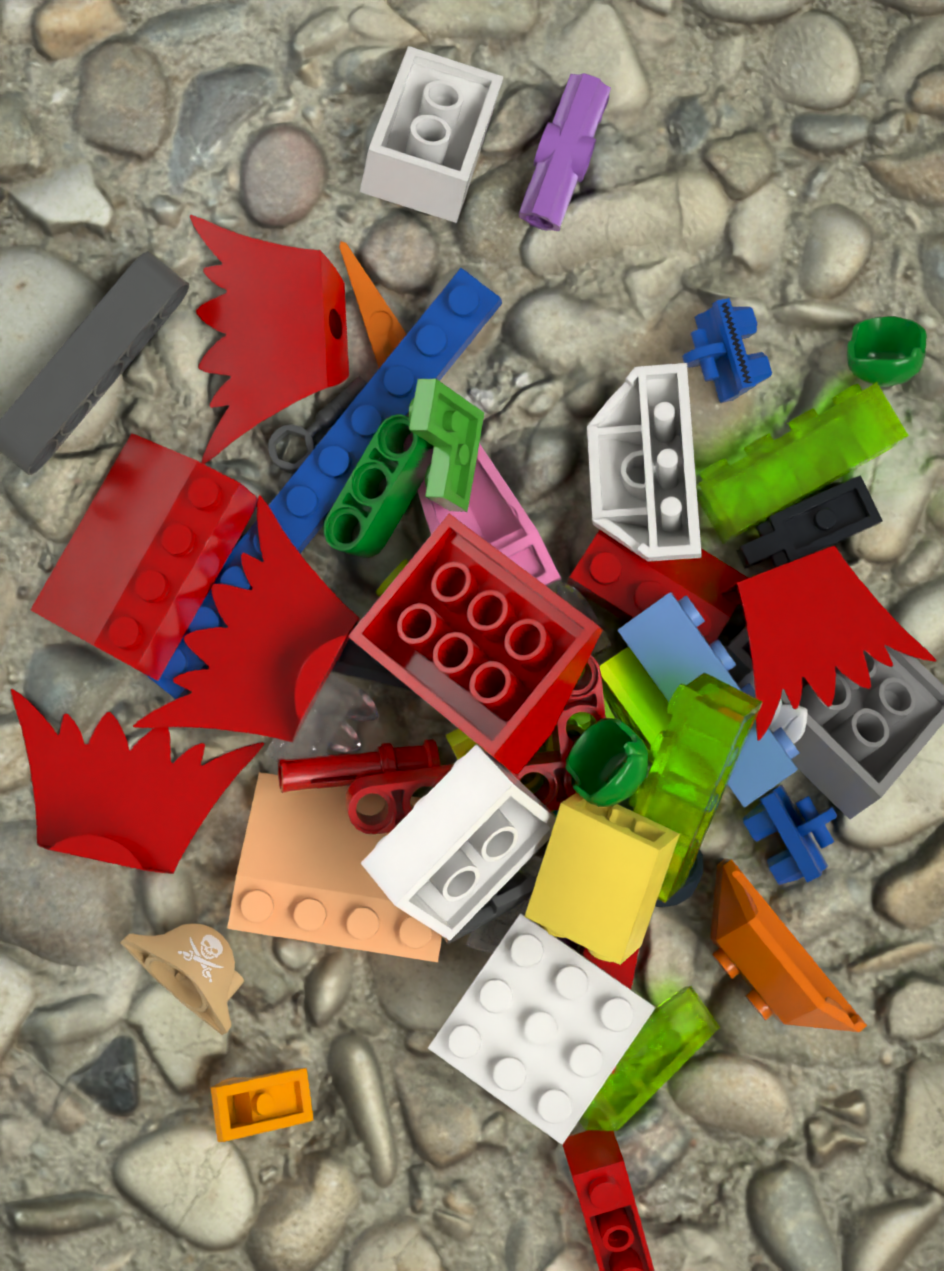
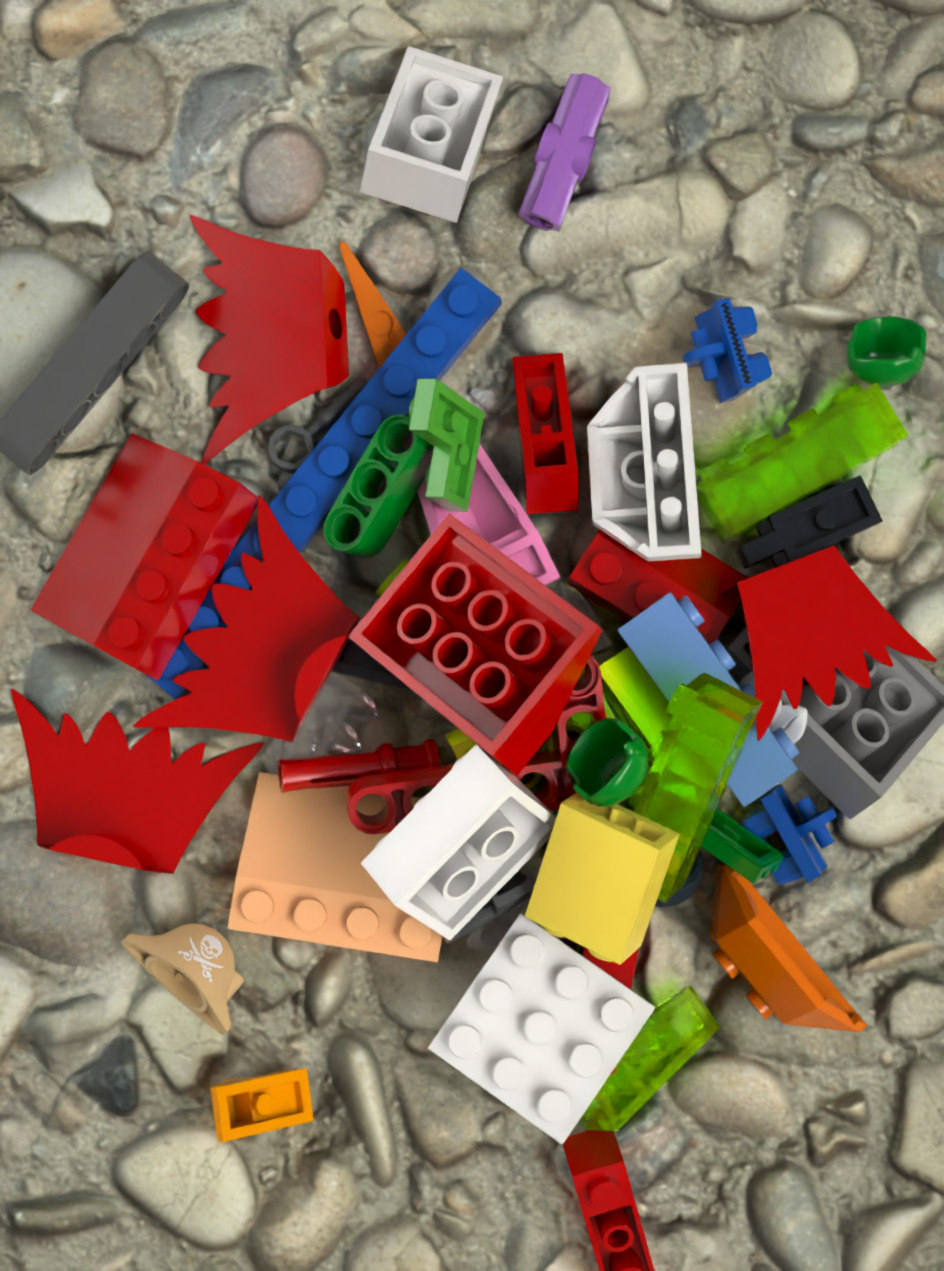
(545, 434): none -> red slope
(740, 848): none -> green tile

